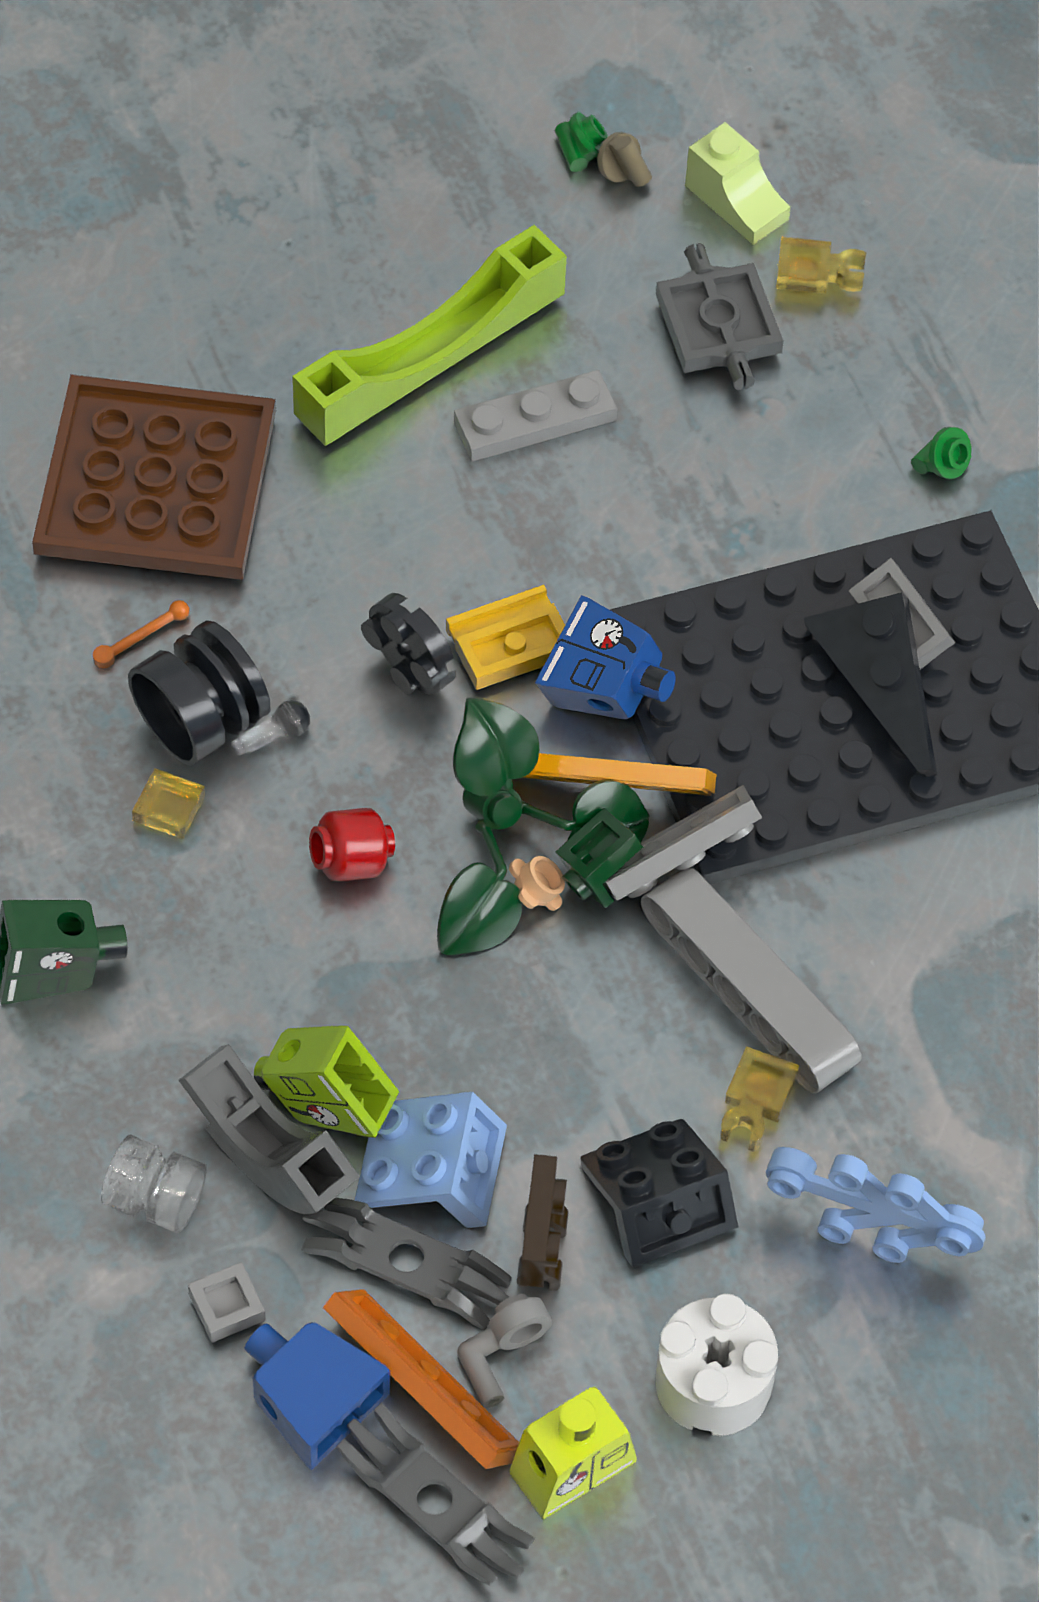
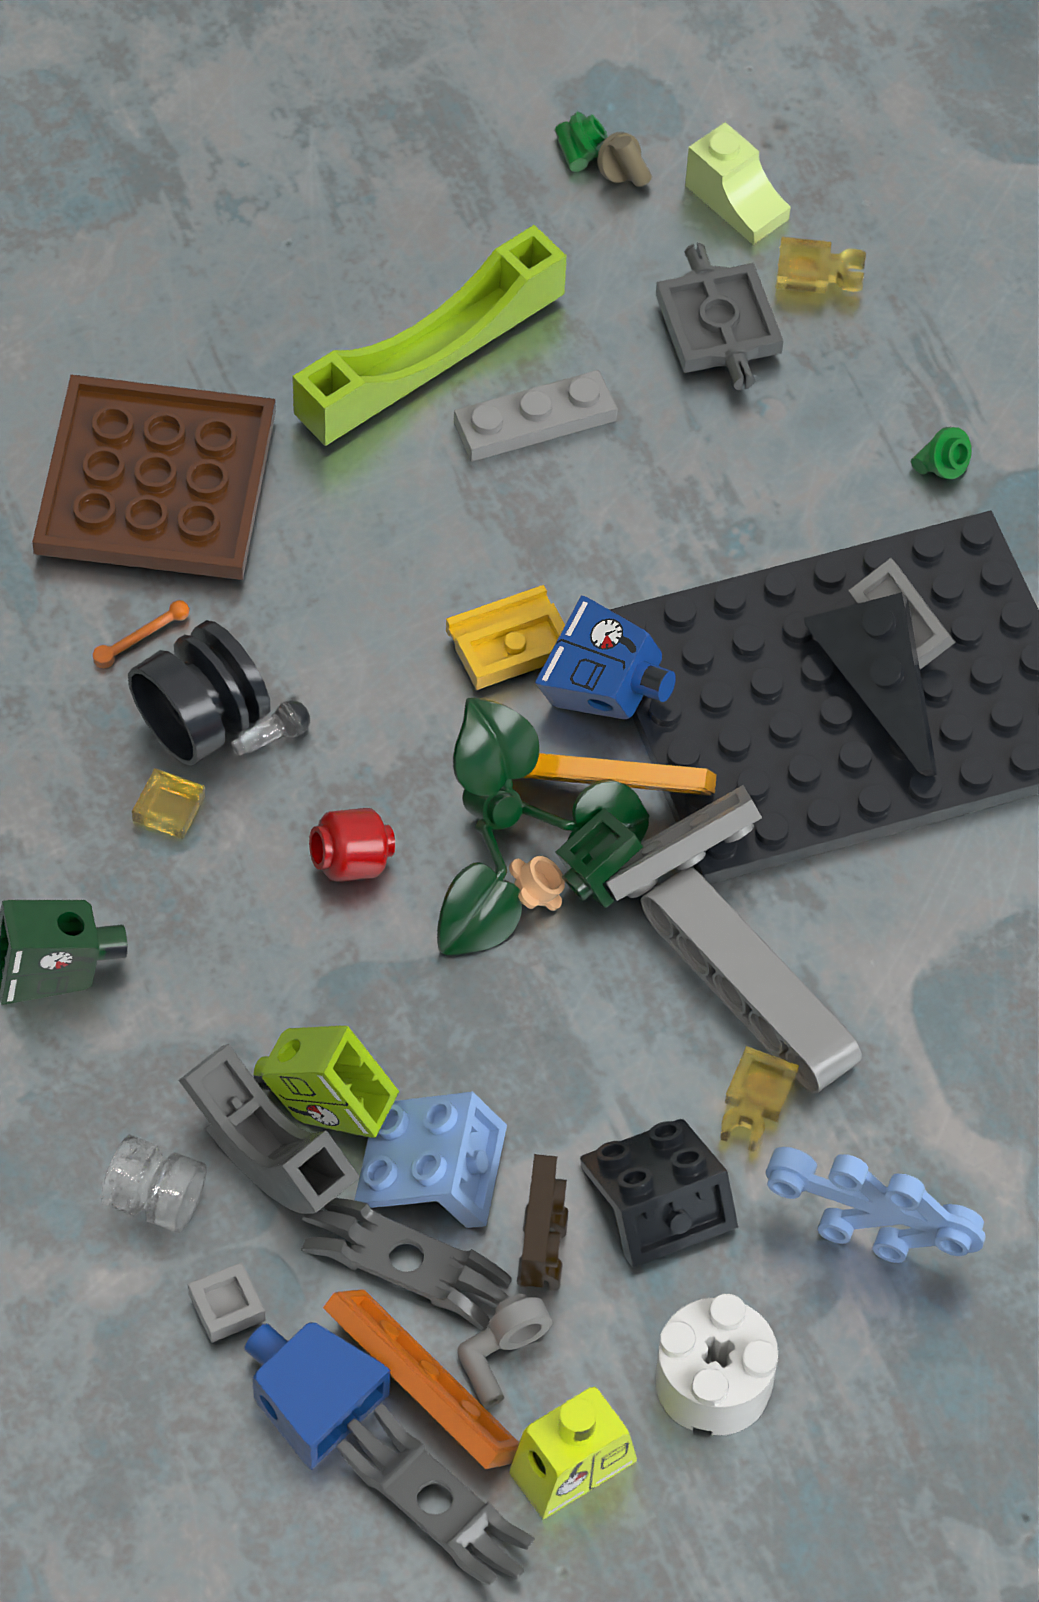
(410, 645): black plate -> none

